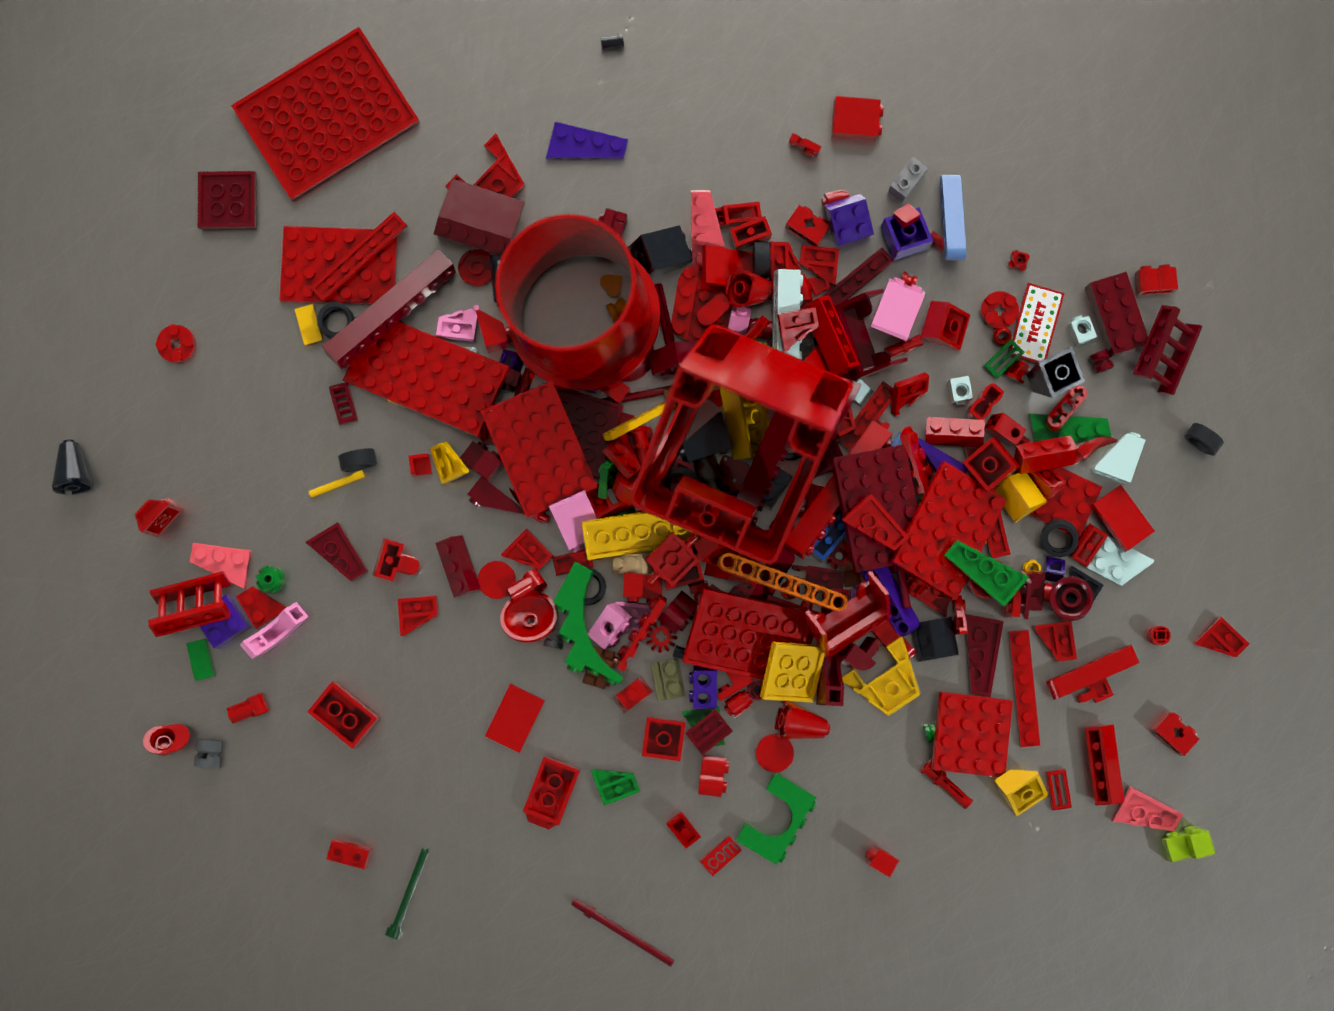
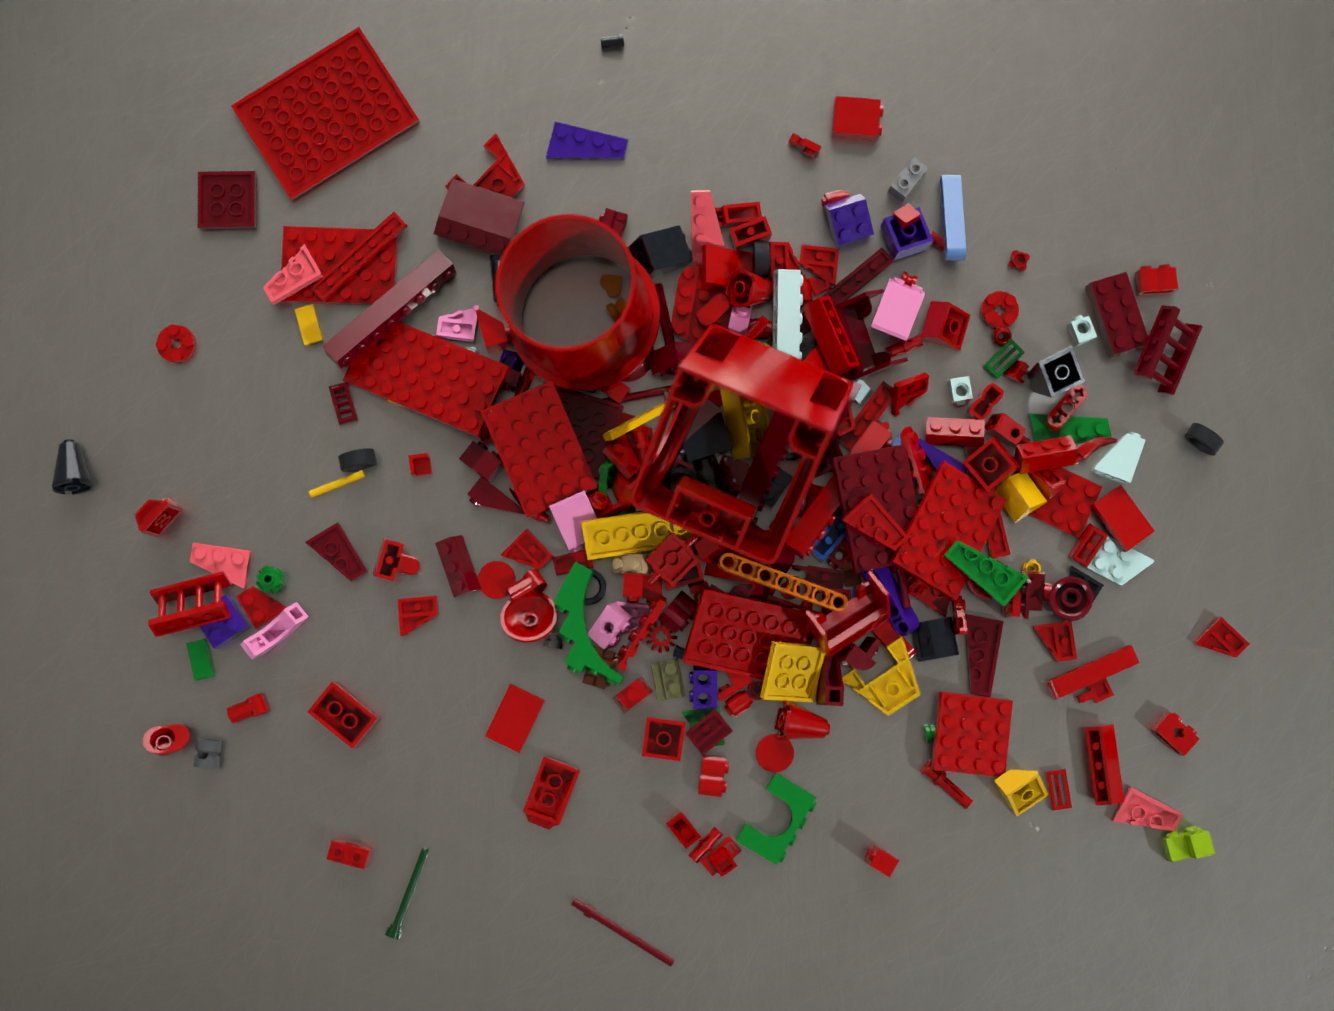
(293, 277): none -> coral wing
(324, 312): black tyre -> none
(447, 463): yellow wing -> none
(475, 268): red tile -> none
(598, 500): none -> red plate
(614, 785): green wing -> none
(705, 844): none -> red pin
(722, 861): none -> red slope
(796, 325): red wing -> none
(811, 235): red brick -> none
(1024, 688): red plate -> none
(1036, 322): tile -> none
(1054, 569): dark purple slope -> none
(1059, 552): black tyre -> none
(1100, 357): dark red wheel -> none
(1155, 636): red wheel -> none

